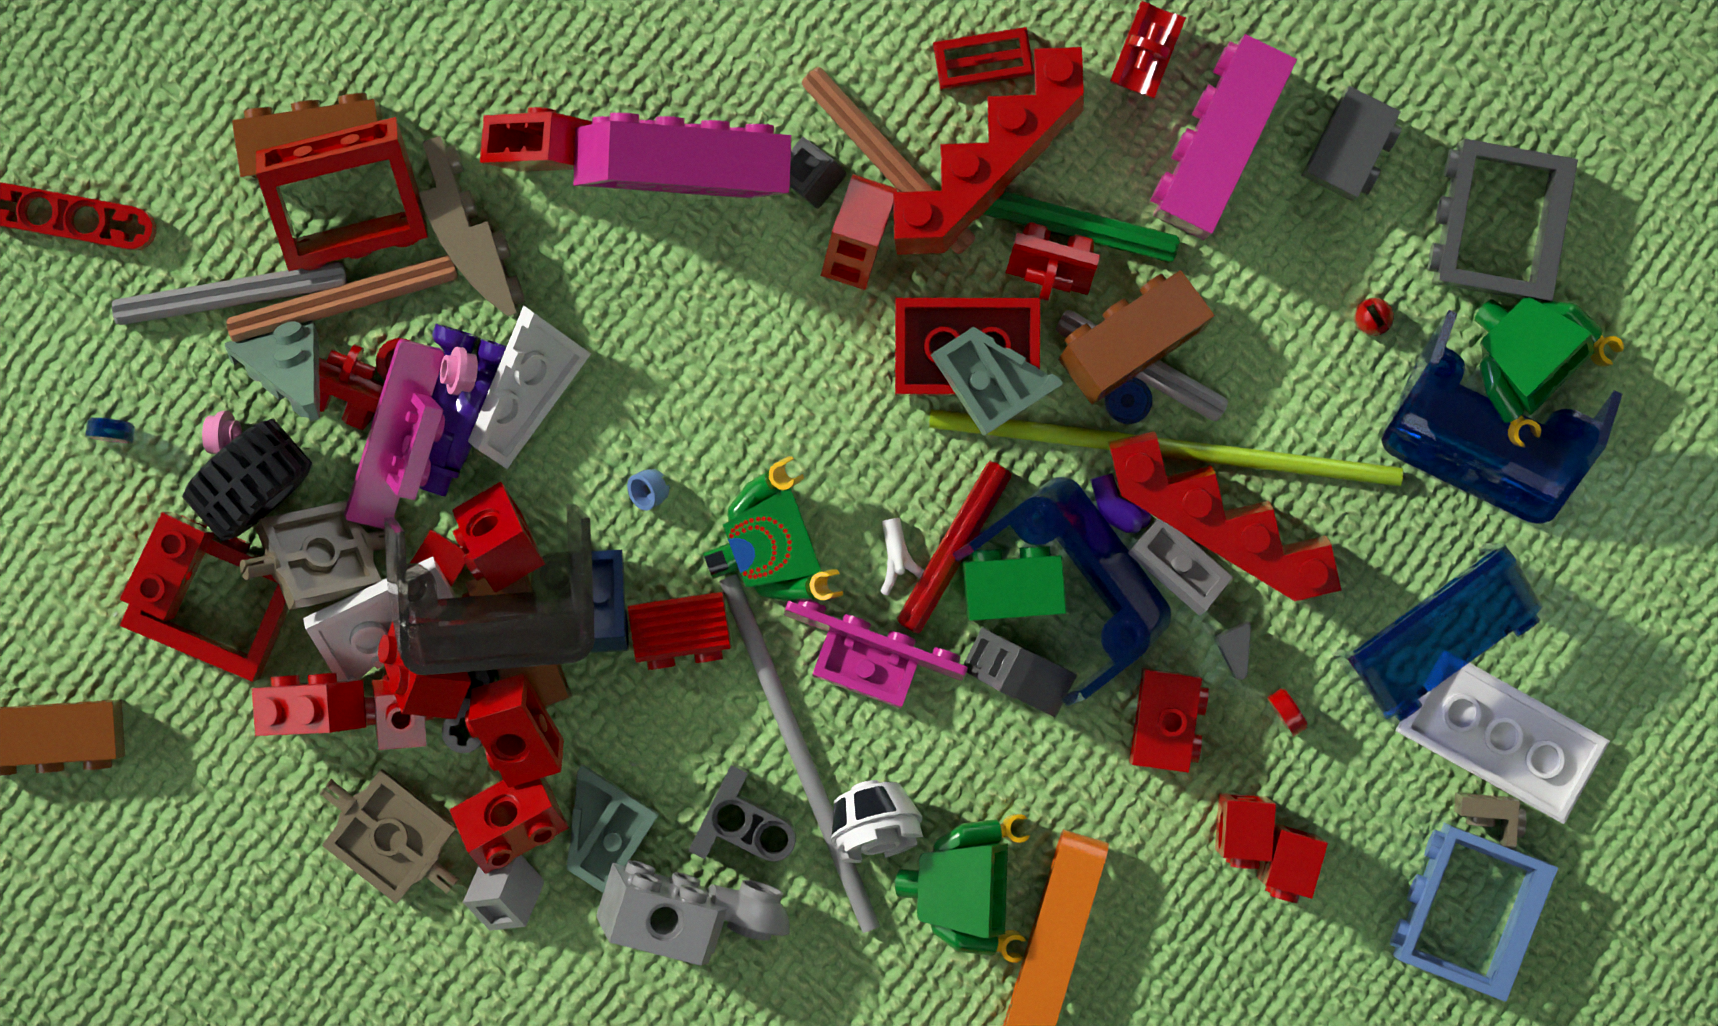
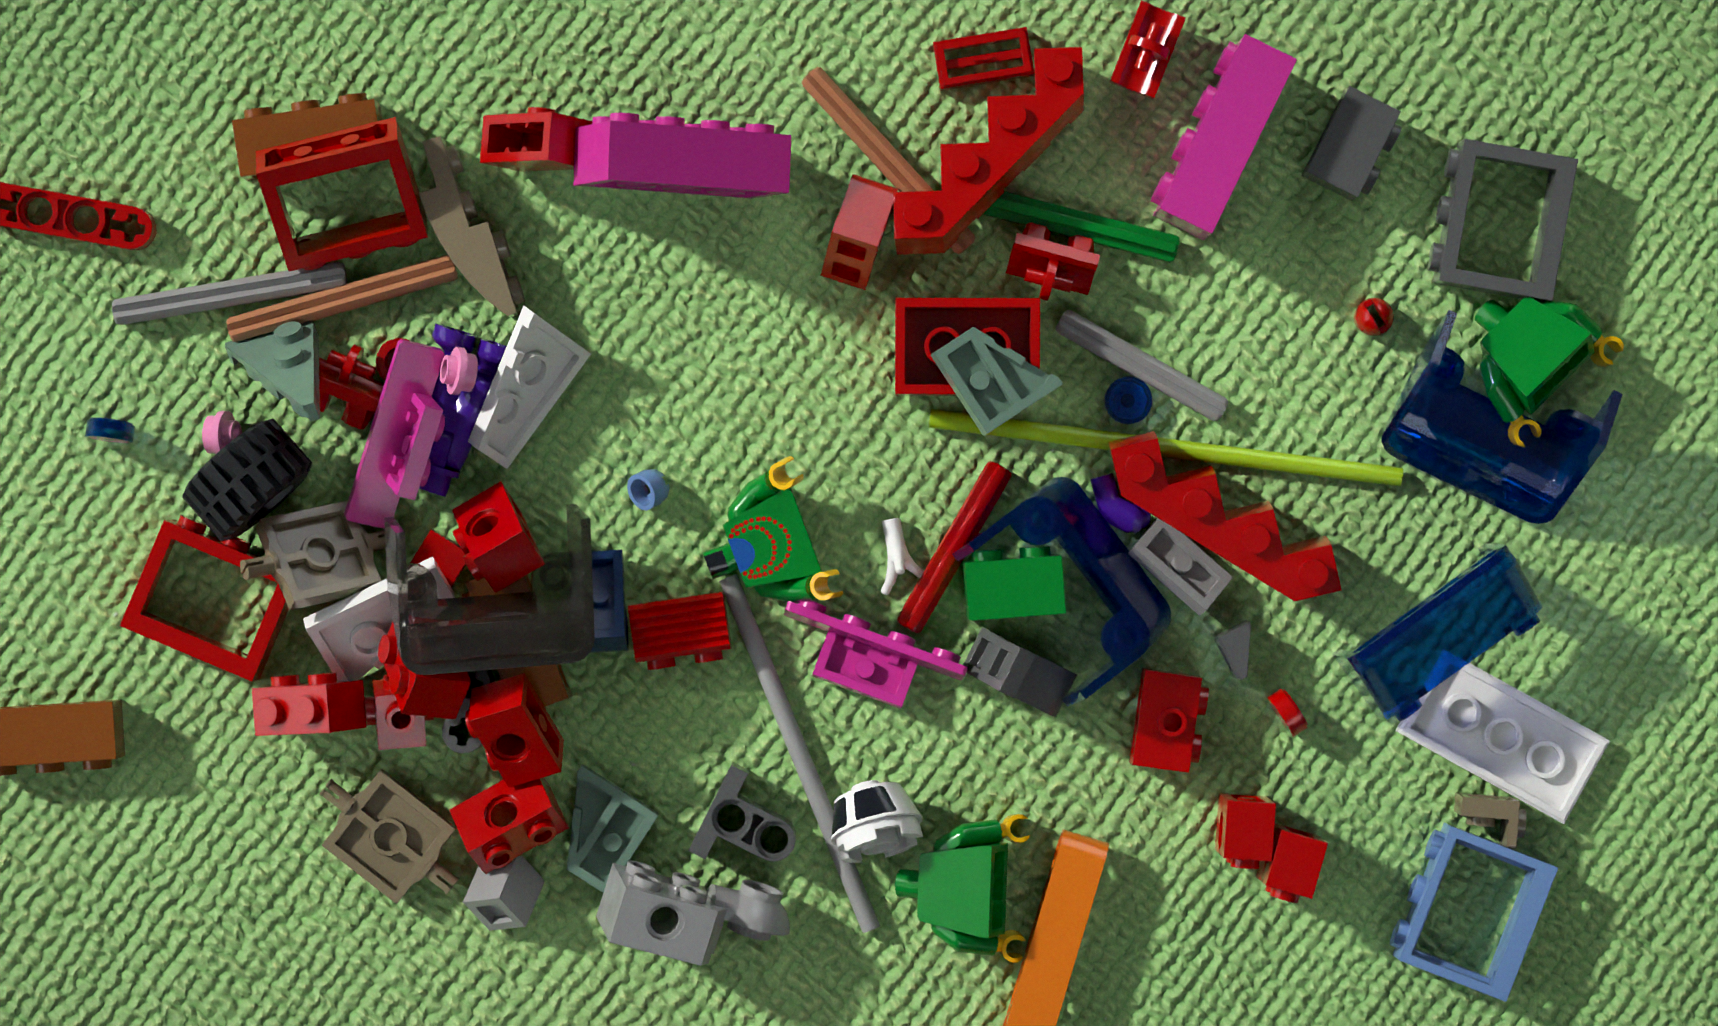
(167, 566): red brick -> none
(813, 173): dark grey slope -> none
(1134, 335): dark orange brick -> none

